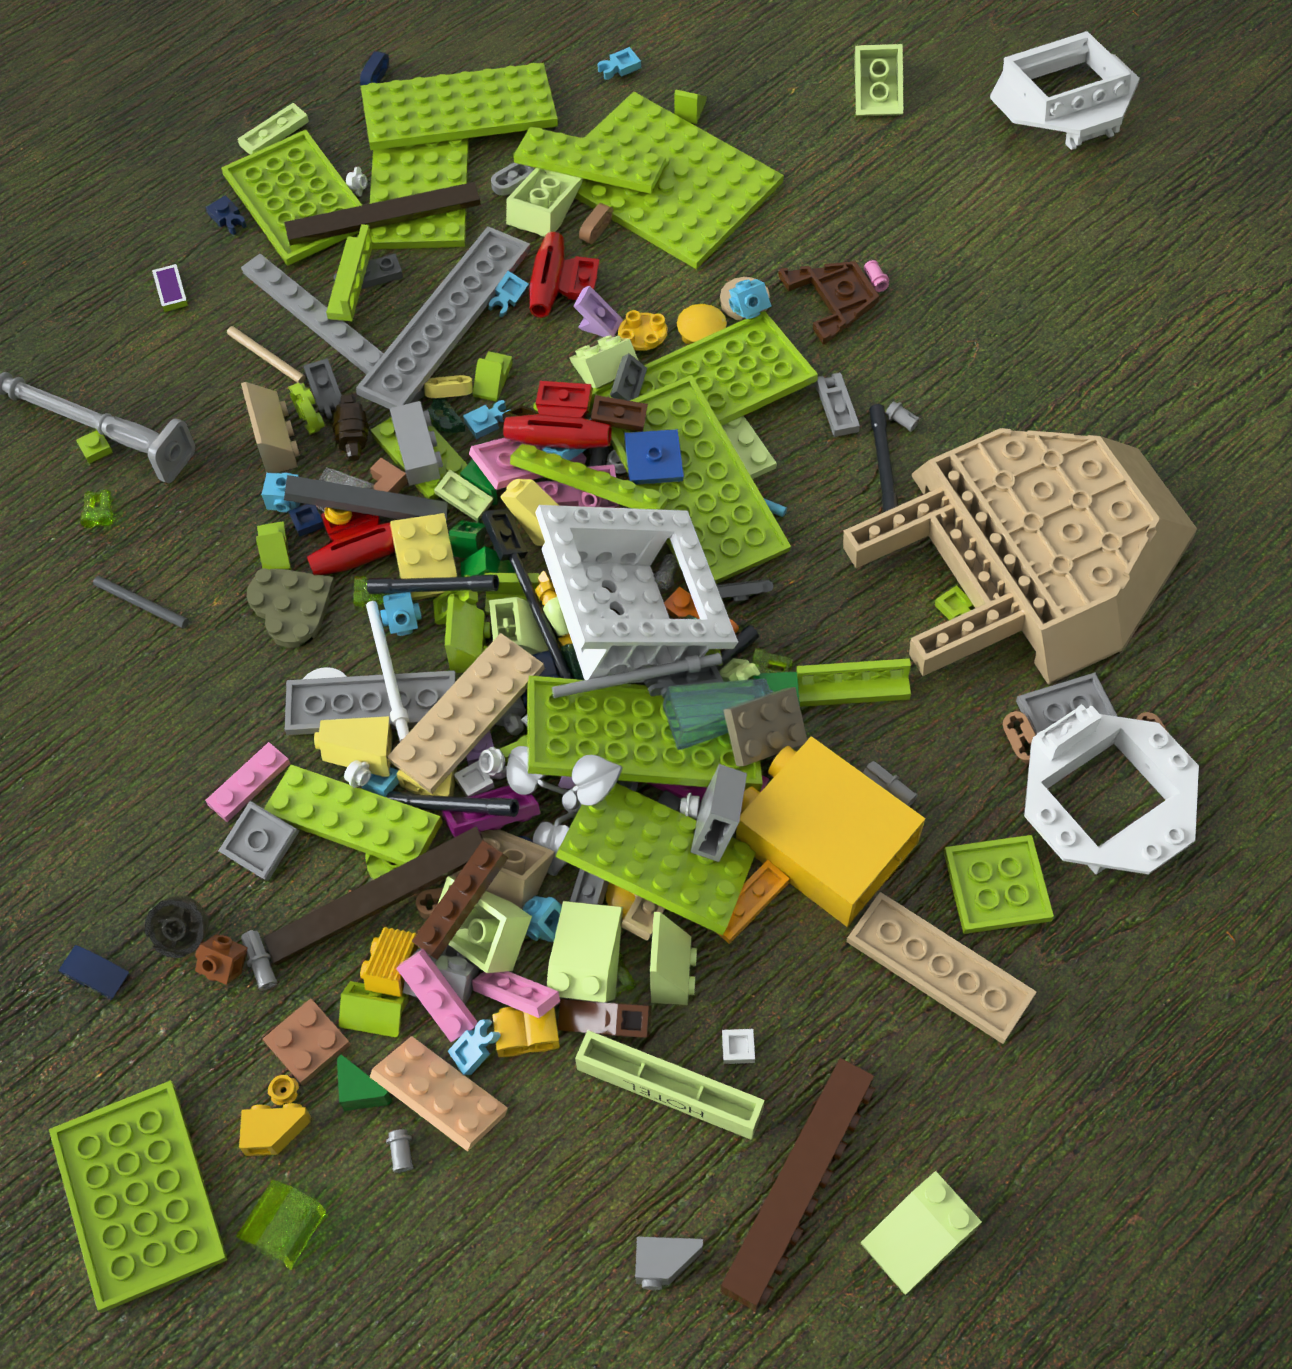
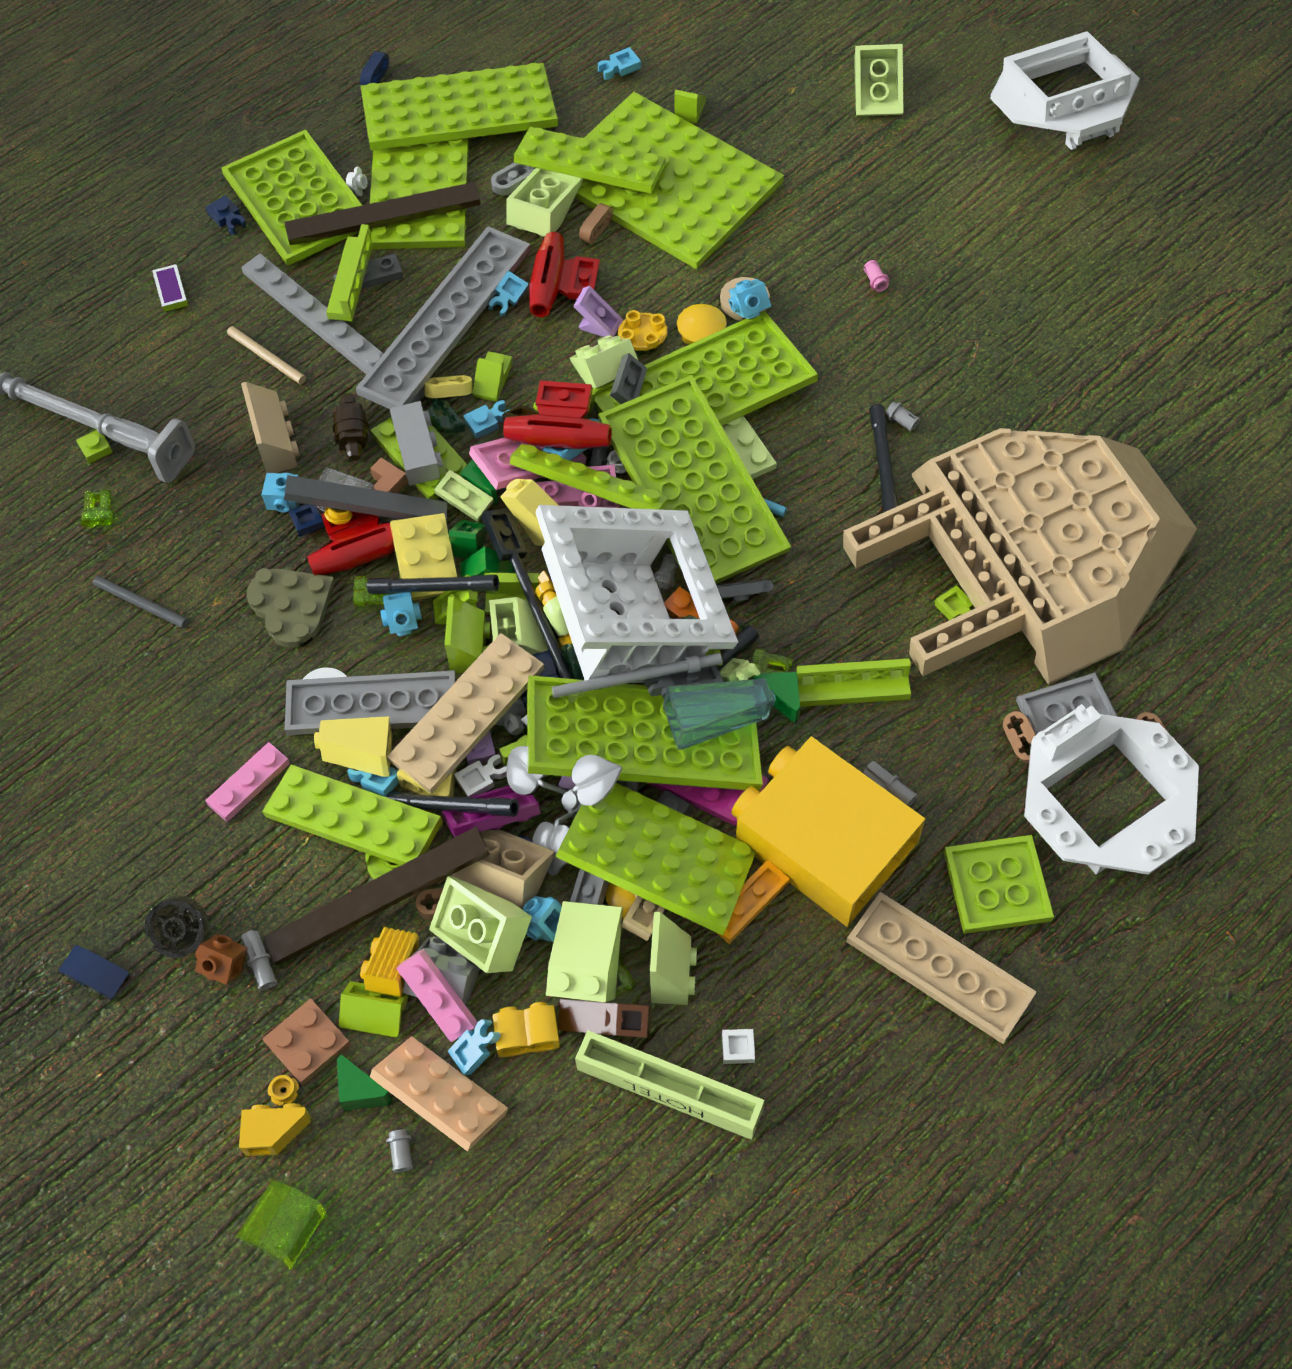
(137, 1196): lime plate -> none
(258, 841): light grey plate -> none
(273, 546): lime slope -> none
(274, 129): yellowish green plate -> none
(303, 401): lime plate -> none
(323, 386): dark grey hinge -> none
(357, 773): white plate -> none
(398, 714): white bar -> none
(460, 899): reddish brown plate -> none
(491, 761): white plate -> none
(517, 992): bright pink plate -> none
(619, 413): reddish brown plate -> none
(653, 456): blue plate -> none
(664, 1259): light grey slope -> none
(690, 806): white plate -> none
(719, 813): light grey brick -> none
(765, 726): dark tan plate -> none
(796, 1186): reddish brown brick -> none
(837, 405): light grey plate -> none
(842, 289): reddish brown wing -> none
(921, 1232): yellowish green slope -> none

